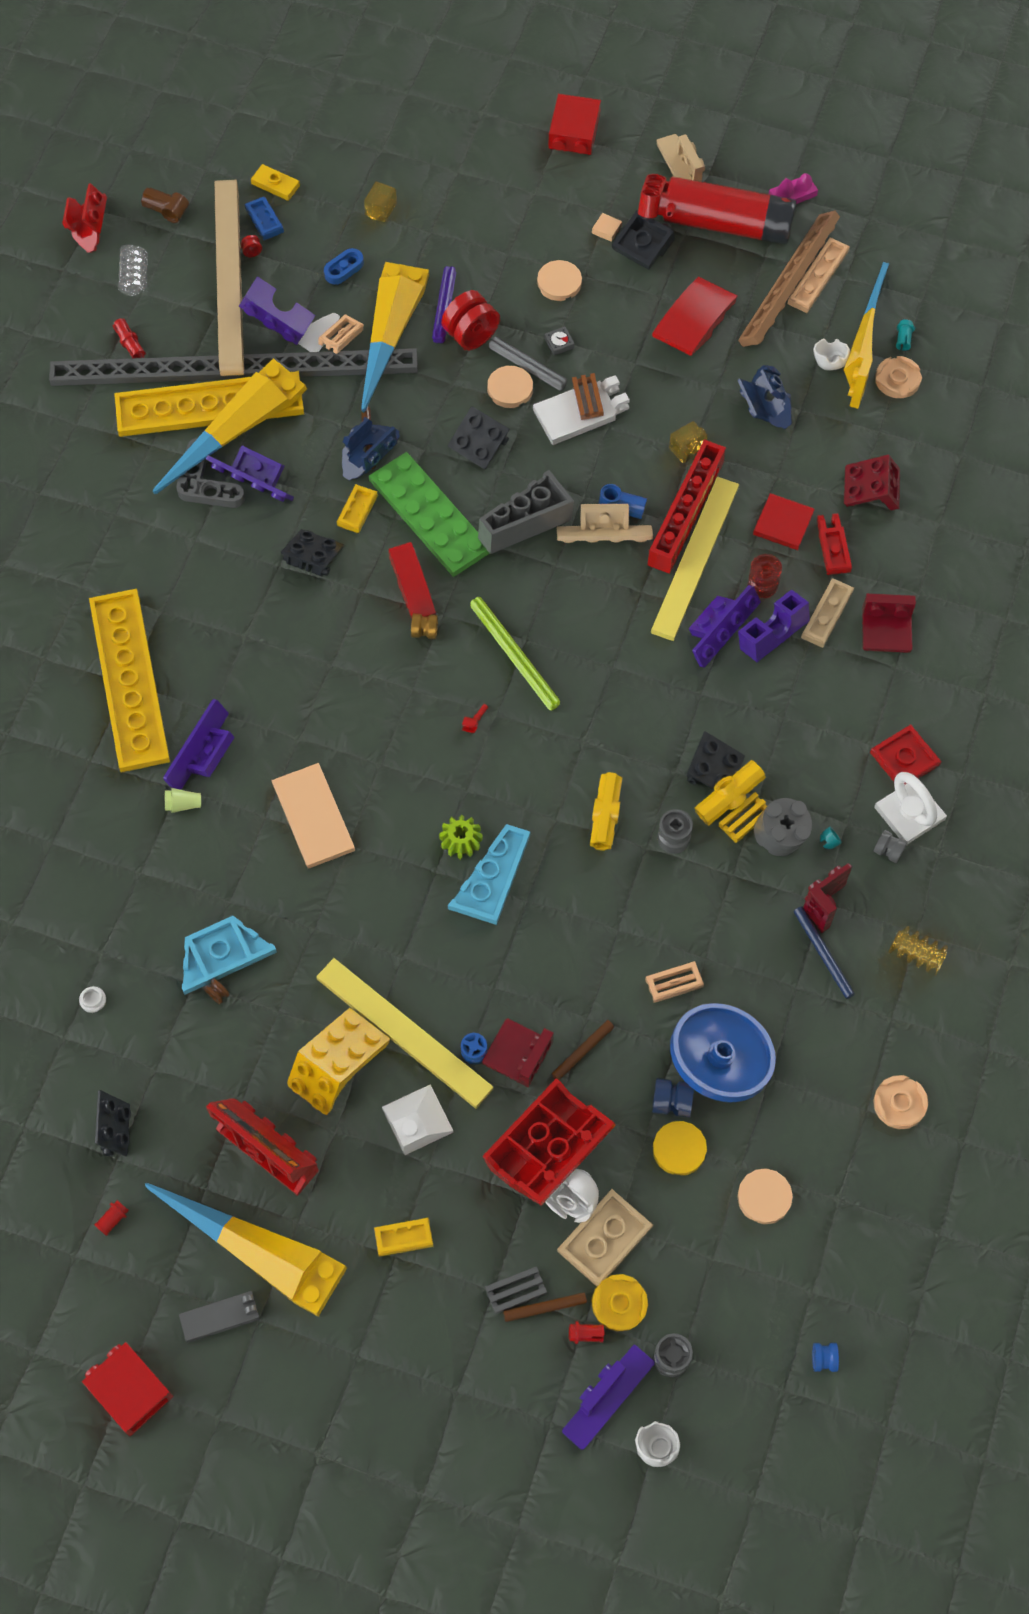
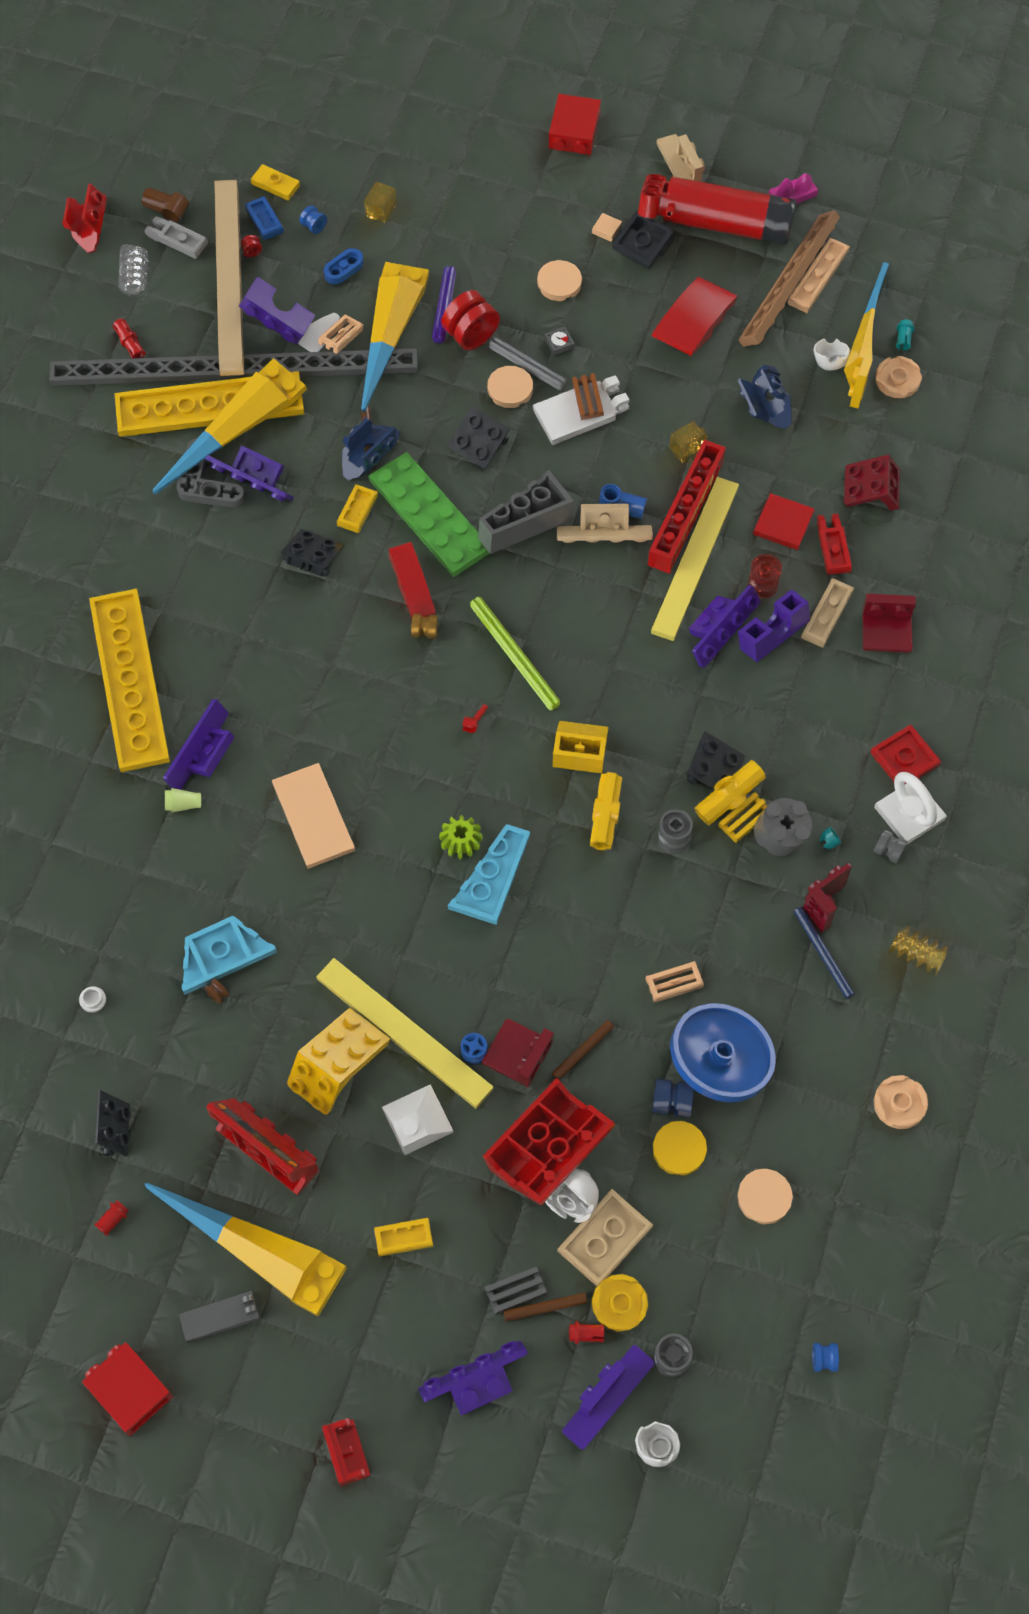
(177, 237): none -> light grey hinge
(313, 219): none -> blue wheel
(346, 1451): none -> red hinge
(478, 1381): none -> dark purple bracket
(580, 746): none -> yellow slope

